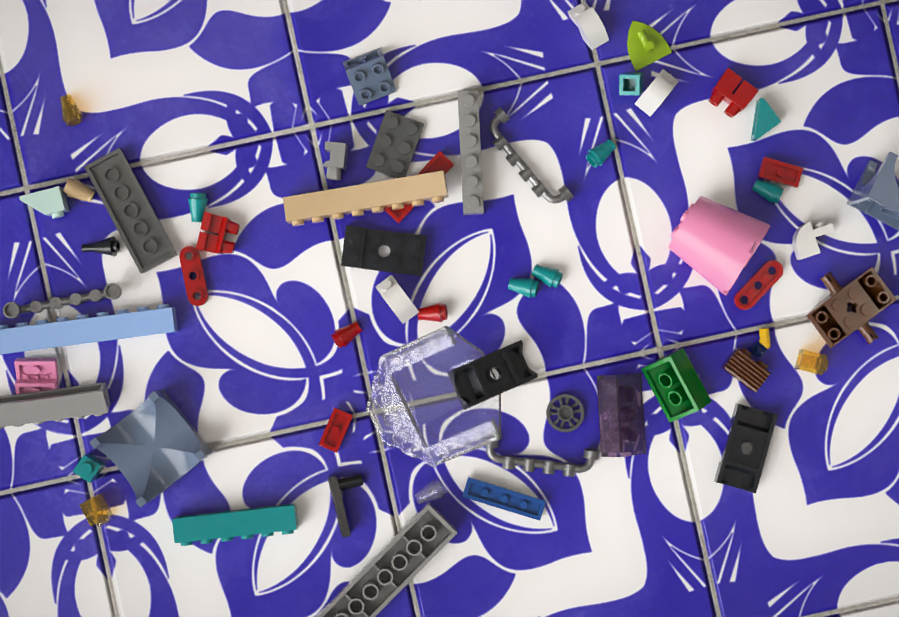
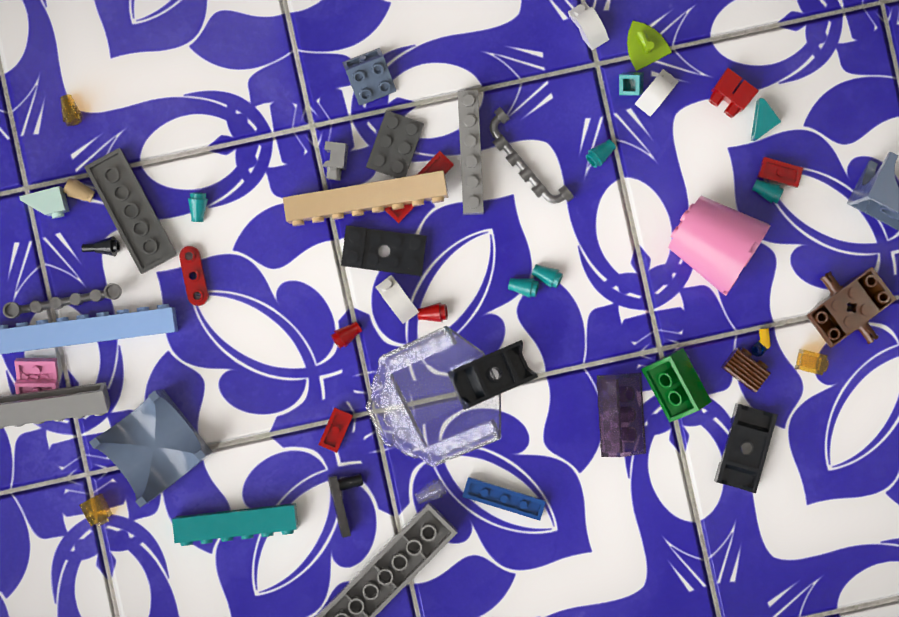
(89, 467): teal brick -> none
(216, 243): red hips -> none
(549, 466): flat silver bar -> none
(565, 413): dark grey wheel -> none
(766, 280): red plate -> none
(805, 241): white brick -> none

